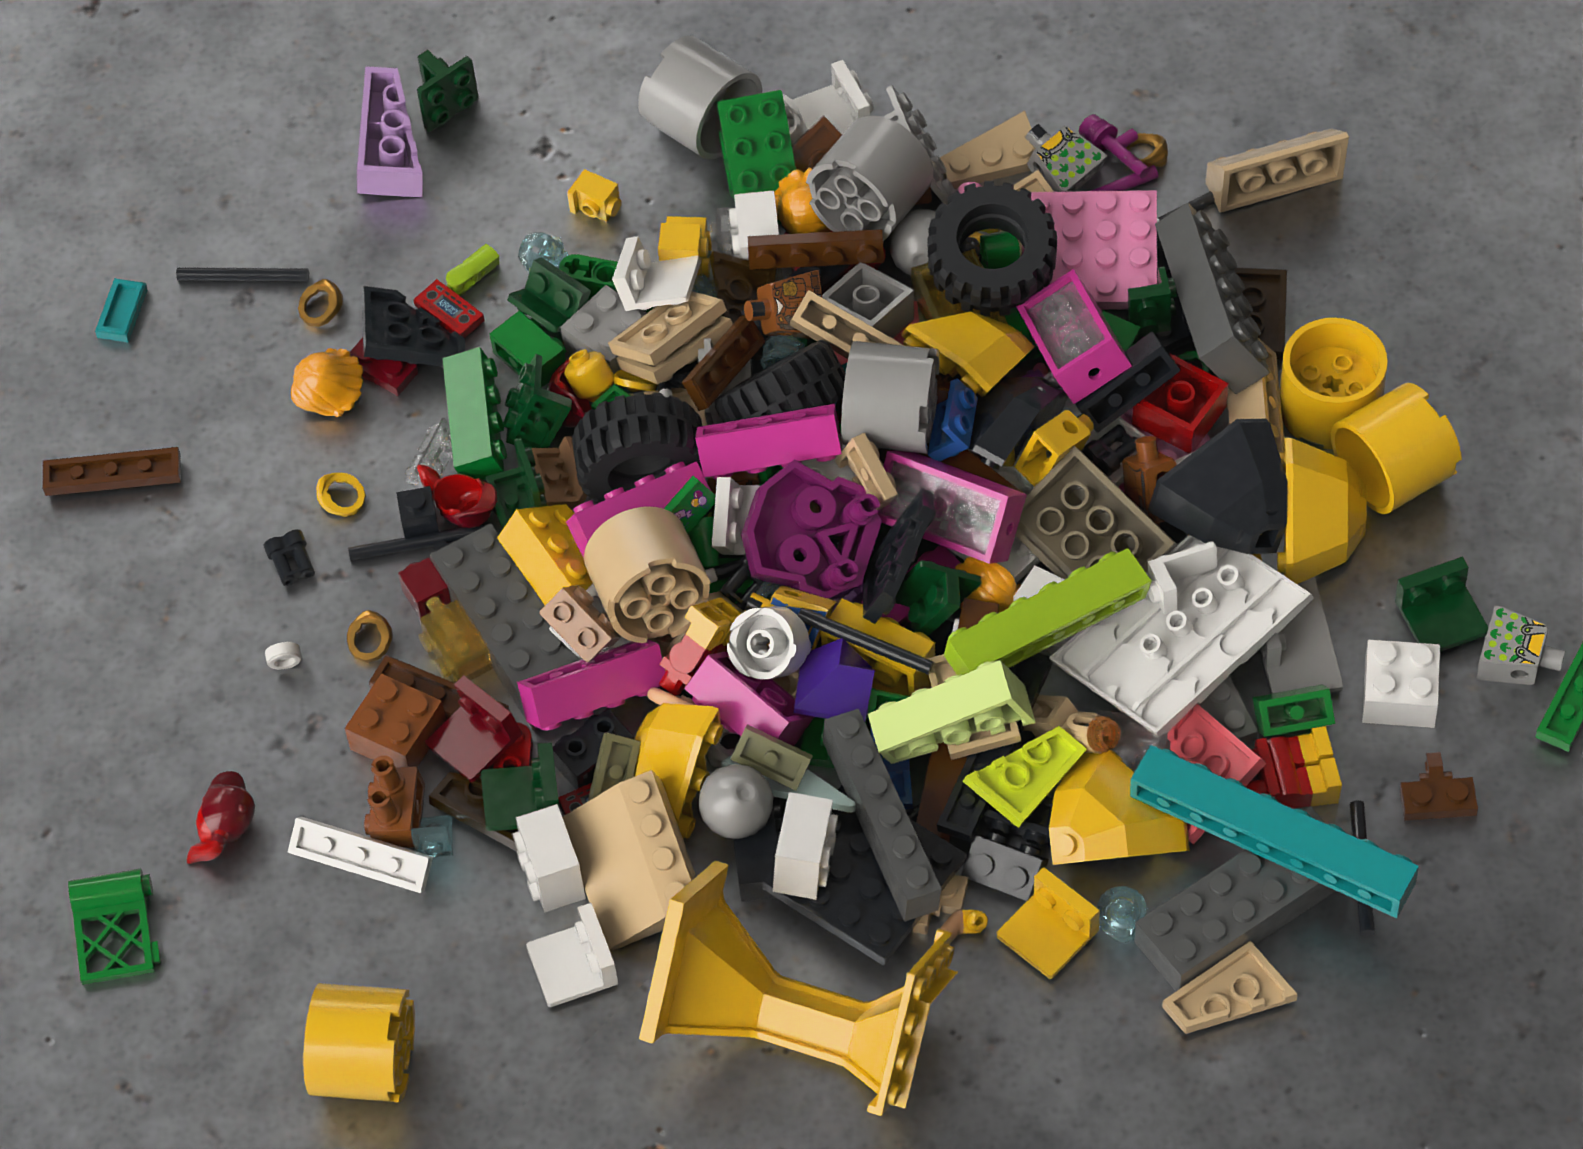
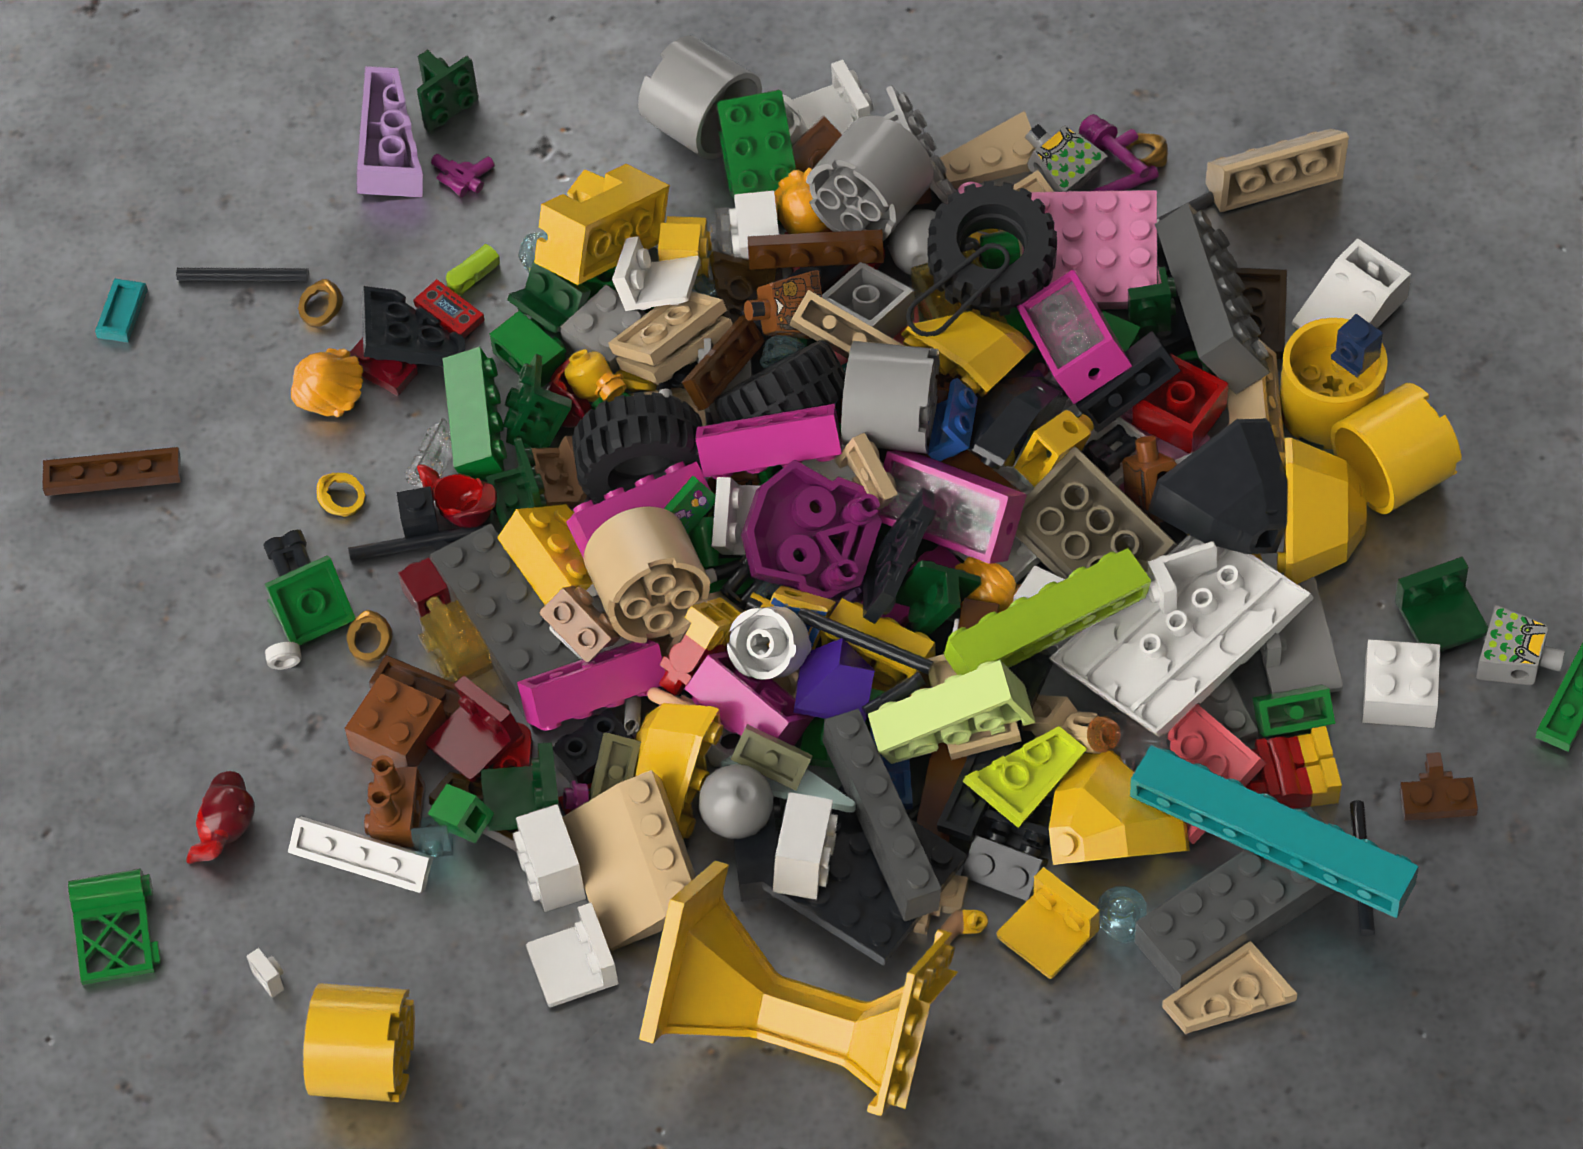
(266, 971): none -> white plate
(309, 601): none -> green bracket
(461, 813): none -> green brick
(462, 176): none -> magenta piece
(575, 795): none -> magenta plate
(591, 234): none -> yellow piece
(610, 386): none -> light orange plate
(632, 714): none -> light grey piece
(896, 693): none -> black piece
(946, 278): none -> black piece
(1357, 345): none -> dark blue brick
(1359, 284): none -> white slope

